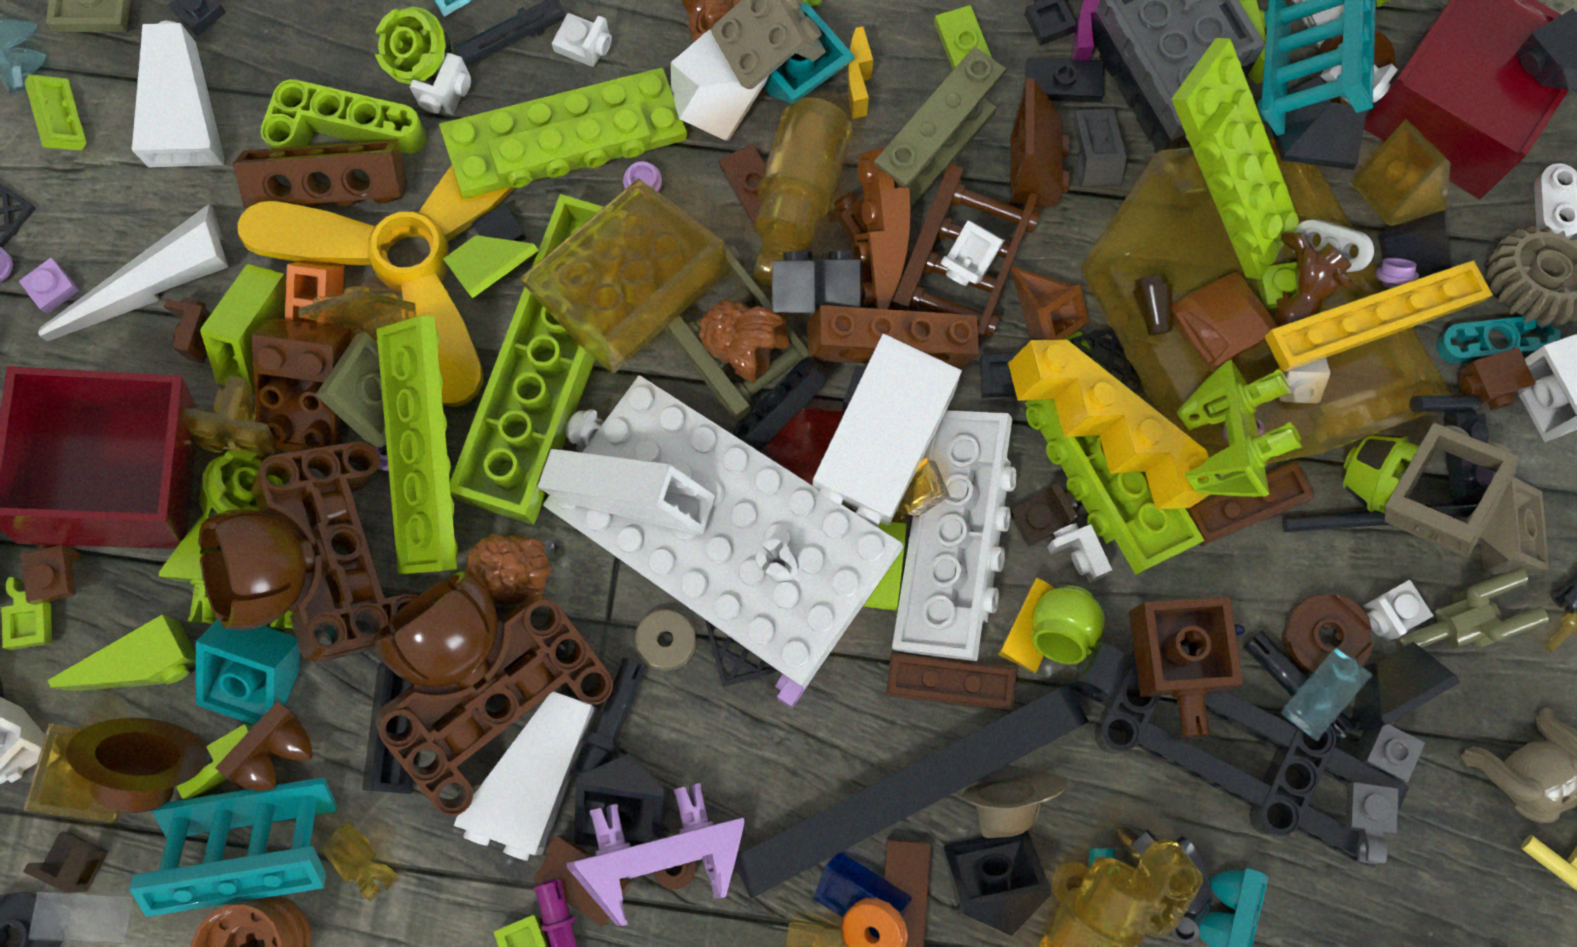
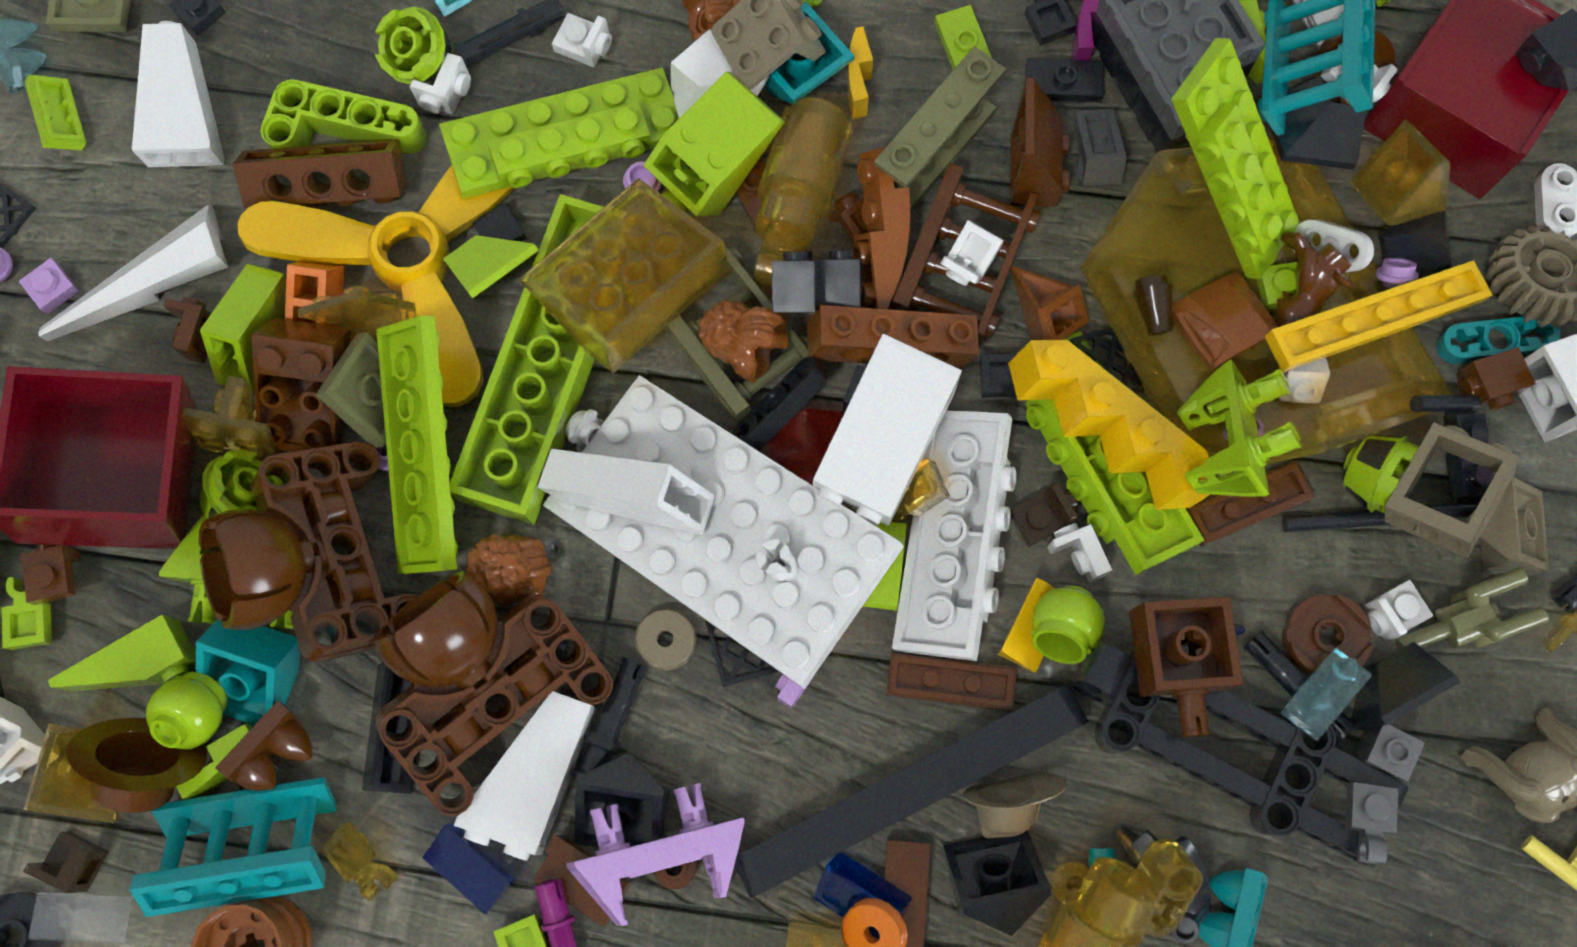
(186, 711): none -> lime piece
(468, 868): none -> clear blue slope
(719, 141): none -> lime slope

